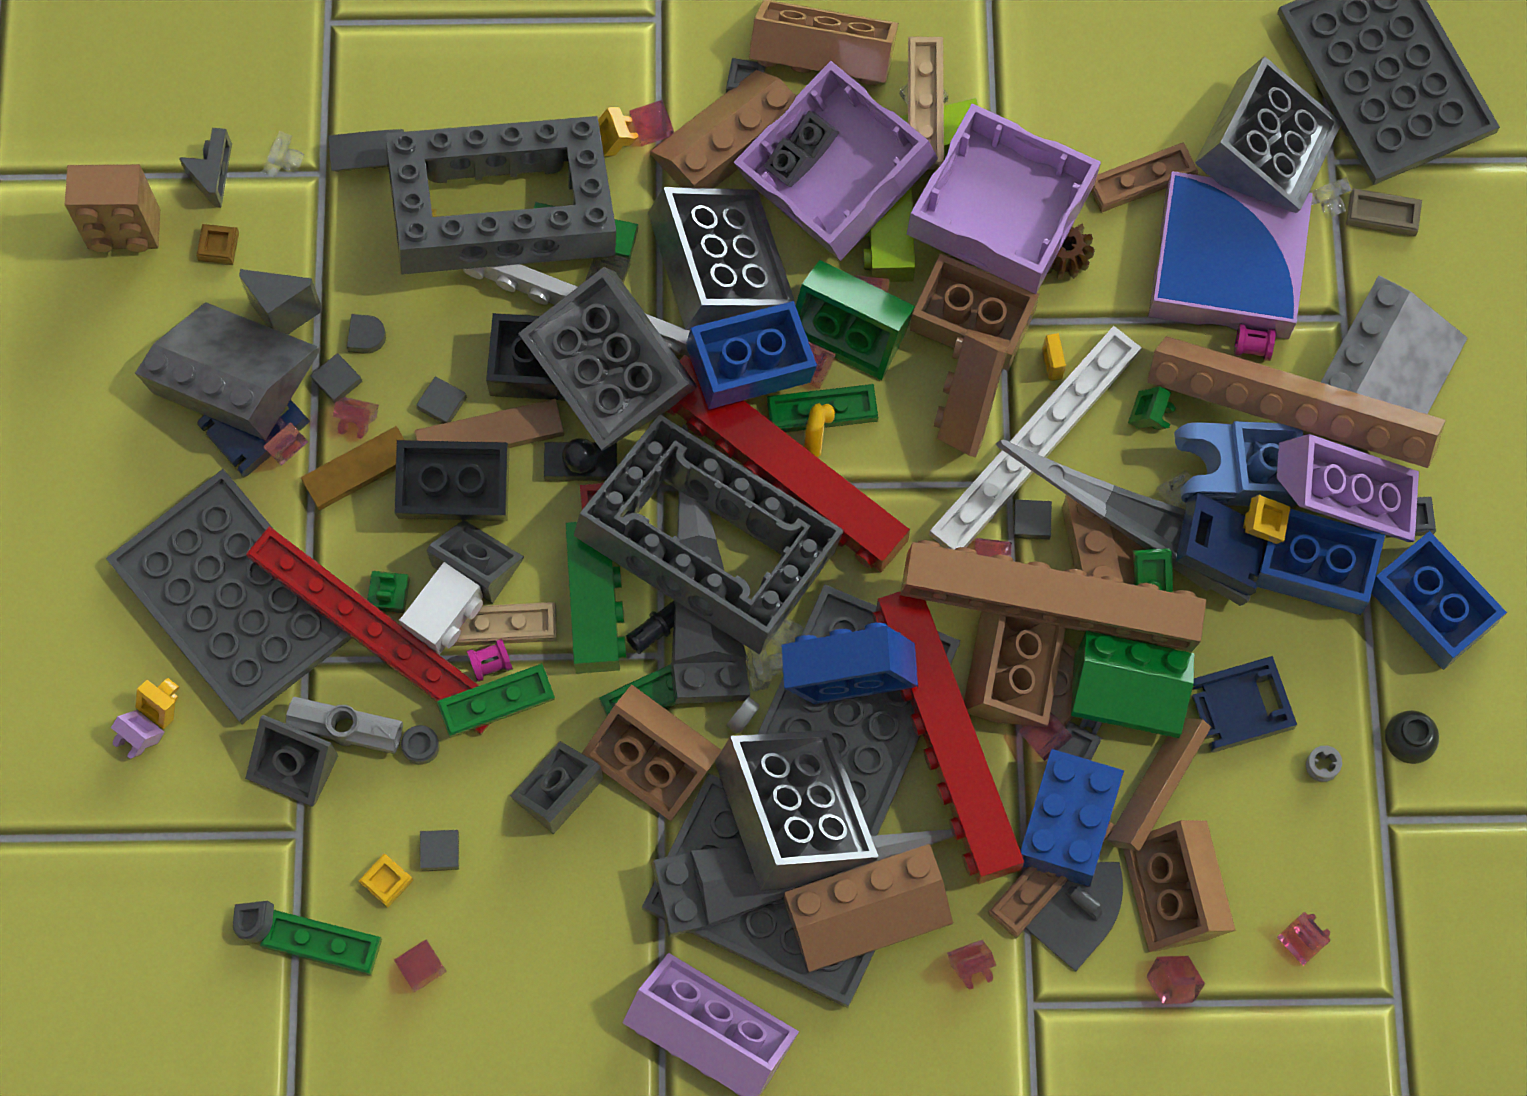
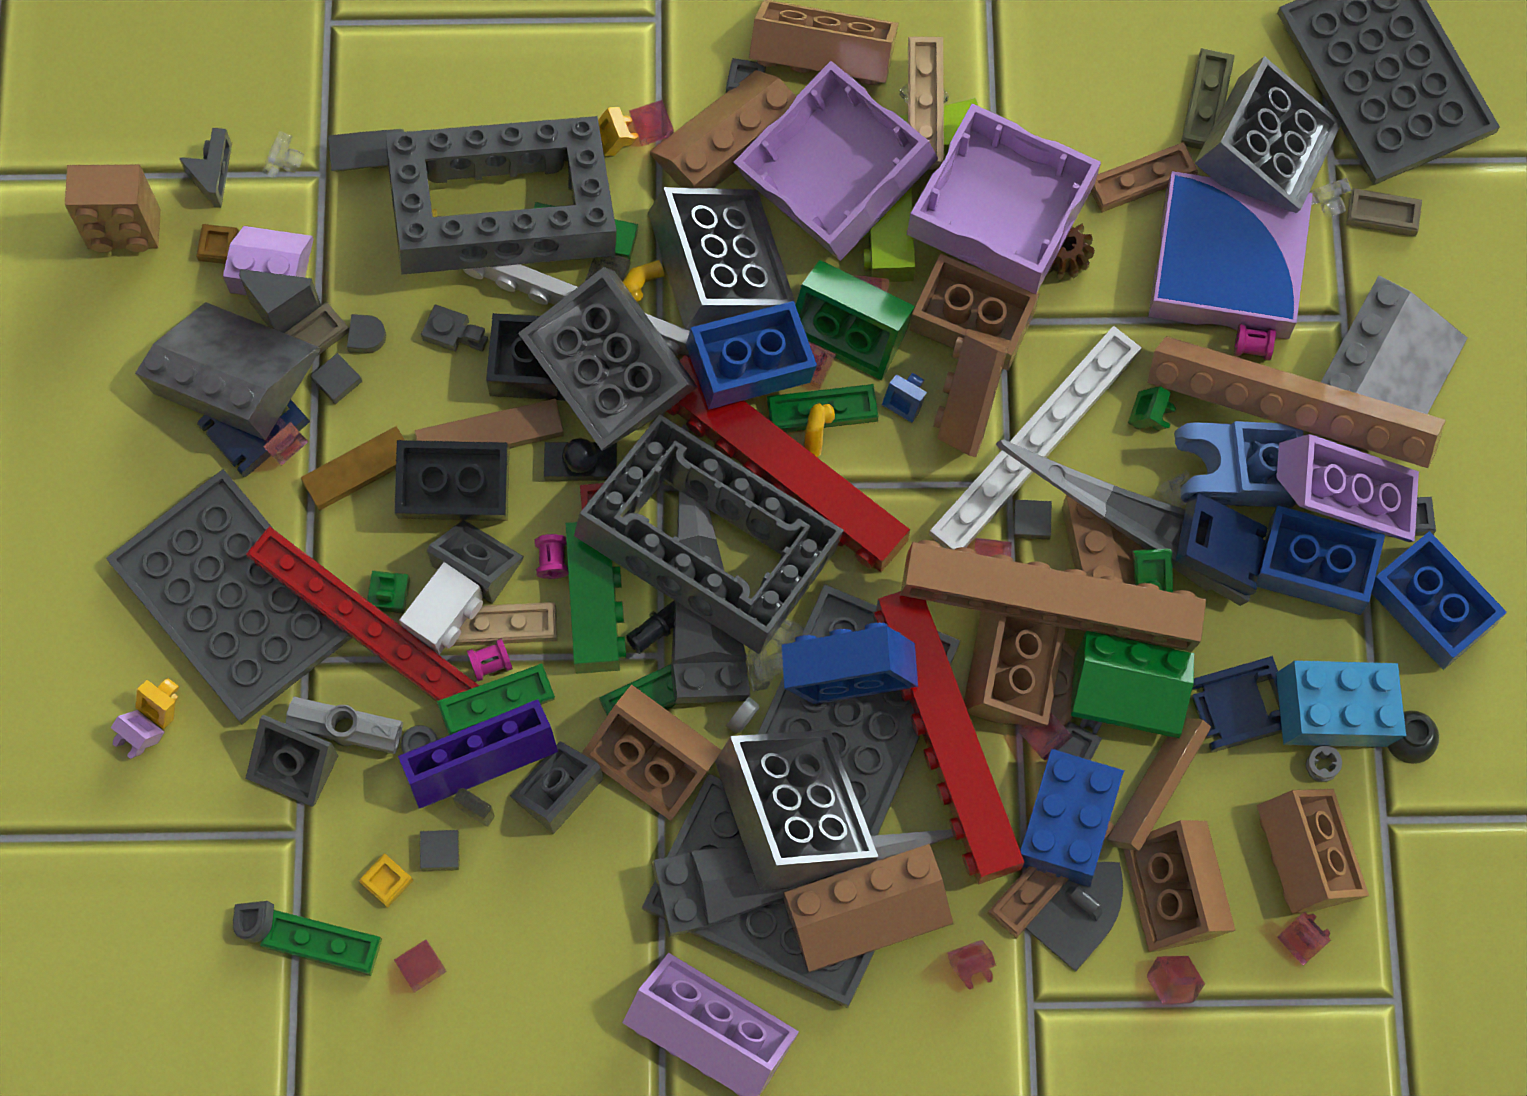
(266, 252): none -> lavender slope
(320, 328): none -> dark tan tile
(357, 412): clear pink tile -> none
(441, 400): dark grey tile -> none
(449, 328): none -> dark grey plate
(474, 806): none -> clear smoke tile
(478, 753): none -> dark purple brick
(551, 556): none -> dark pink bush
(639, 275): none -> yellow arm
(800, 153): dark grey slope -> none
(905, 396): none -> blue tile
(1053, 357): yellow tile -> none
(1207, 96): none -> olive tile
(1267, 519): yellow tile -> none
(1312, 850): none -> medium nougat slope
(1340, 703): none -> dark azure brick

